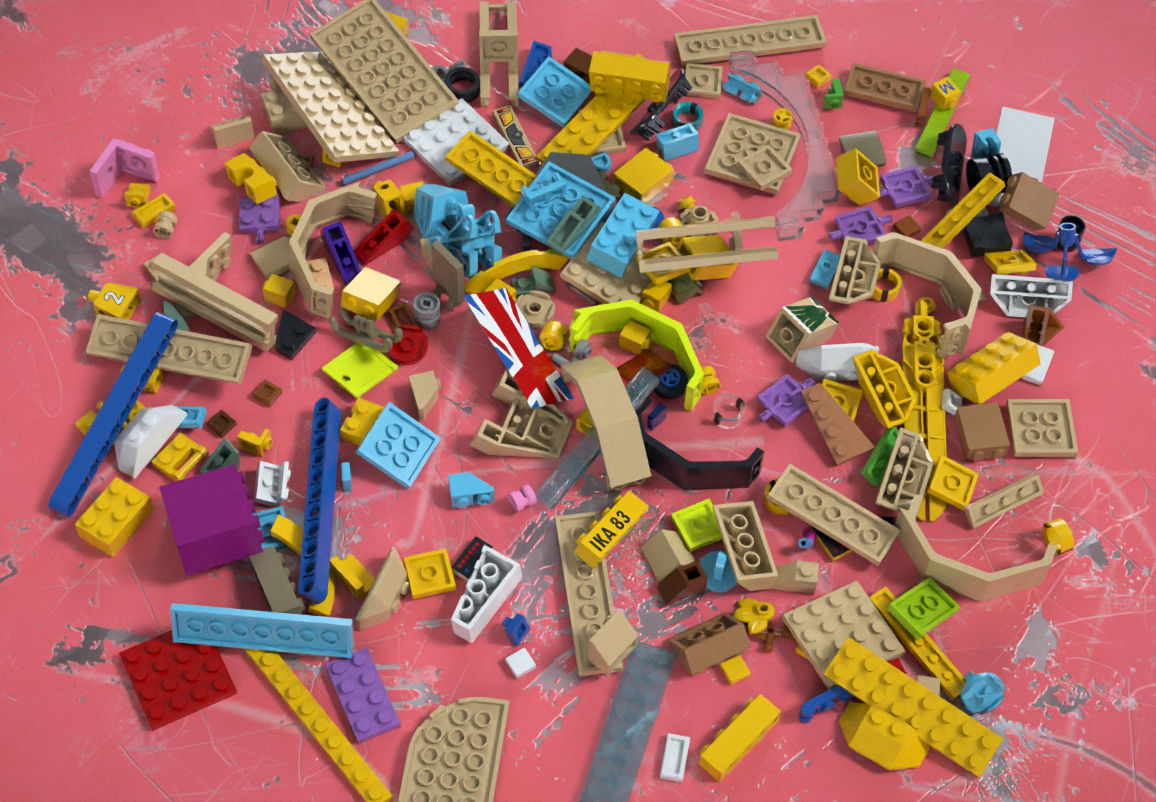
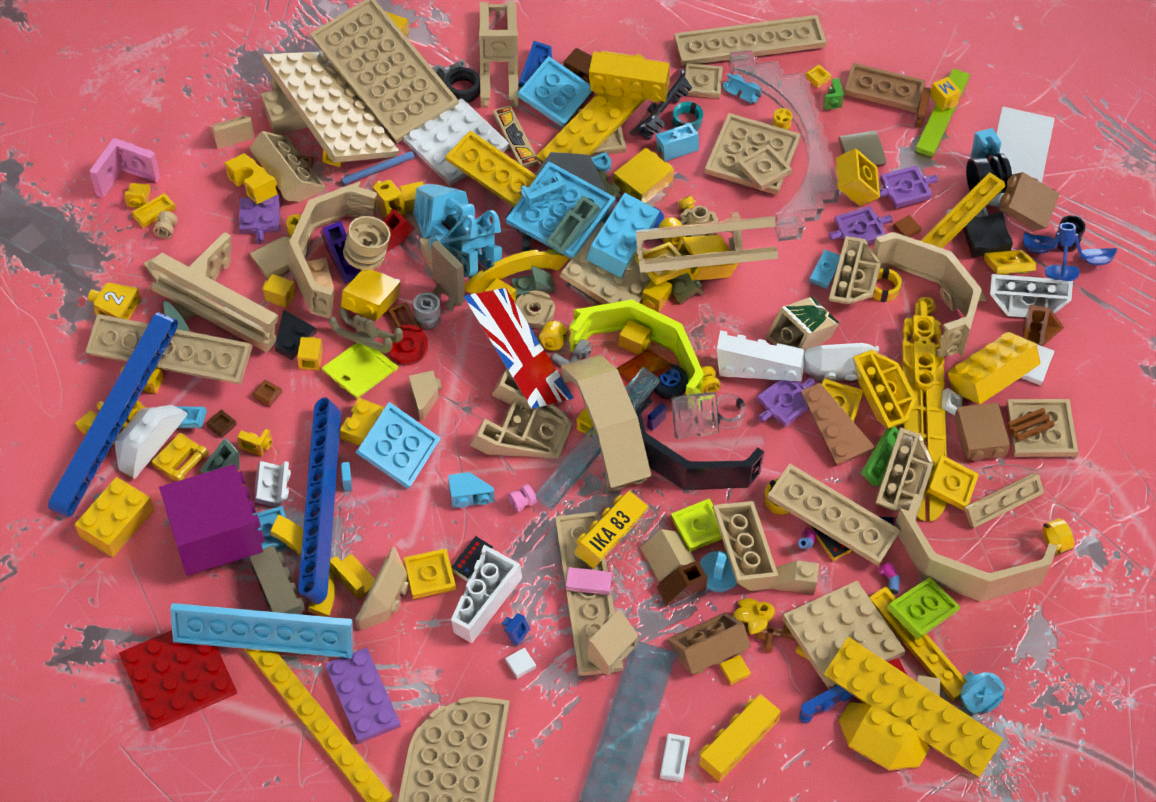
(310, 353): none -> yellow brick
(366, 243): none -> tan wheel
(589, 581): none -> bright pink tile
(695, 415): none -> clear slope
(758, 359): none -> white wedge
(894, 578): none -> arm
(952, 163): black piece -> none
(1026, 418): none -> dark orange tile

